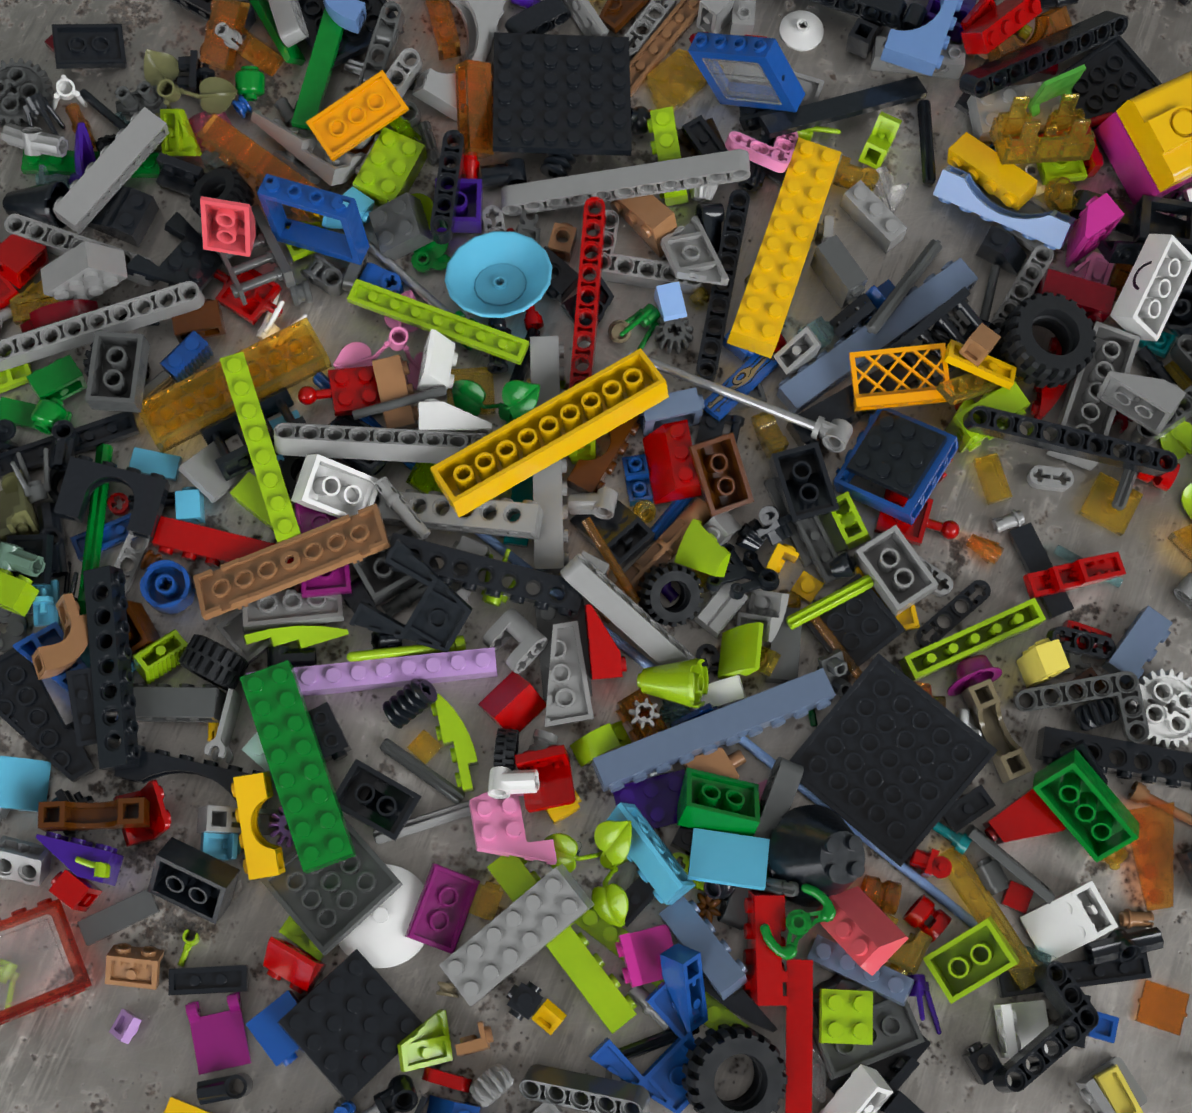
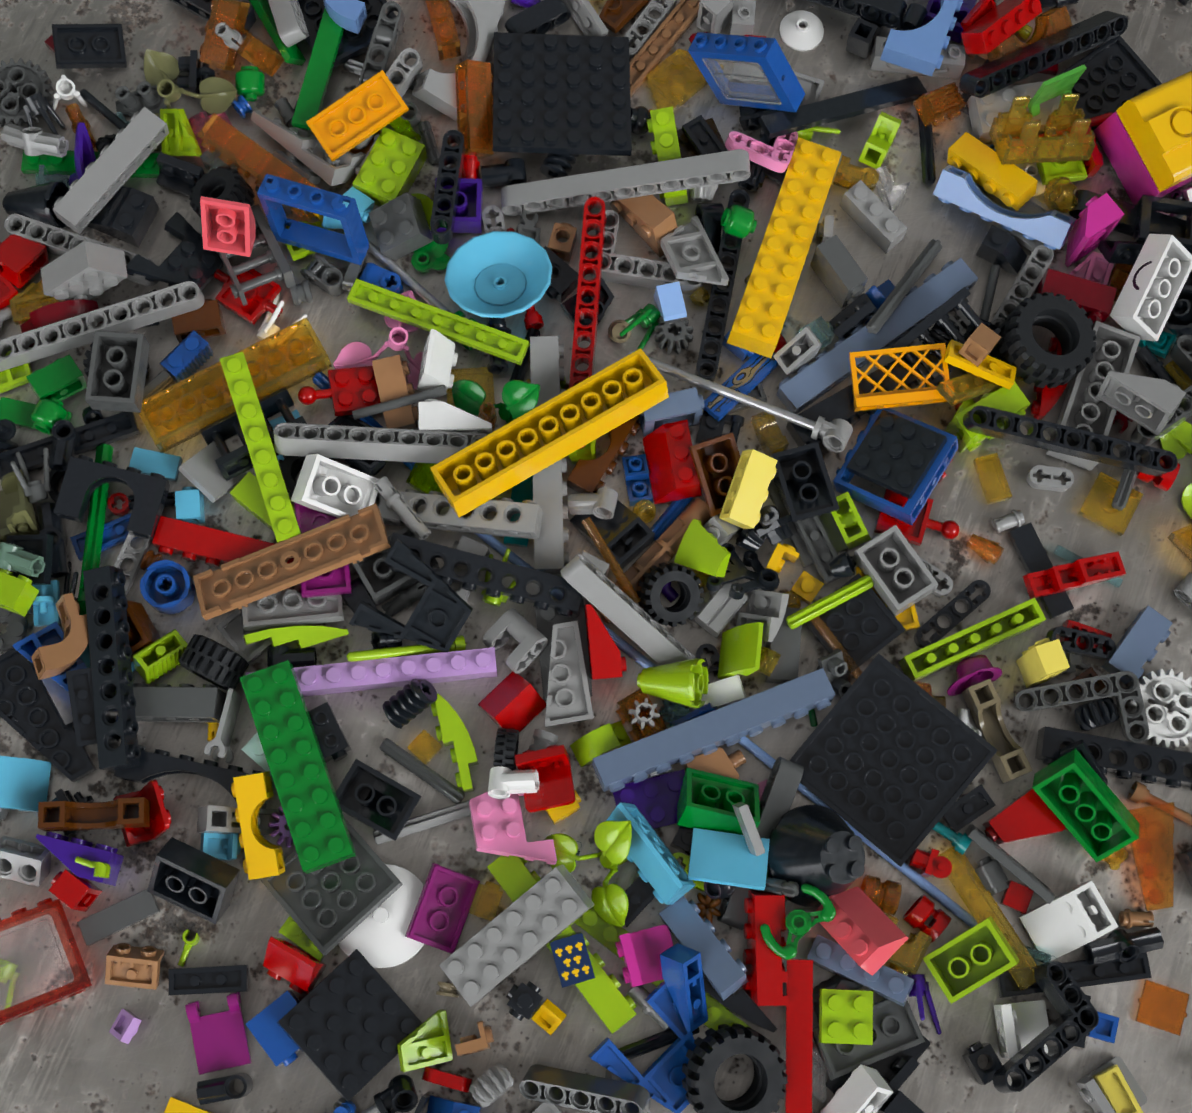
(87, 417): none -> black hinge
(488, 413): none -> clear orange pin
(572, 960): none -> dark blue piece
(738, 221): none -> green head
(748, 489): none -> light yellow brick
(749, 828): none -> light grey tile
(939, 105): none -> clear orange brick

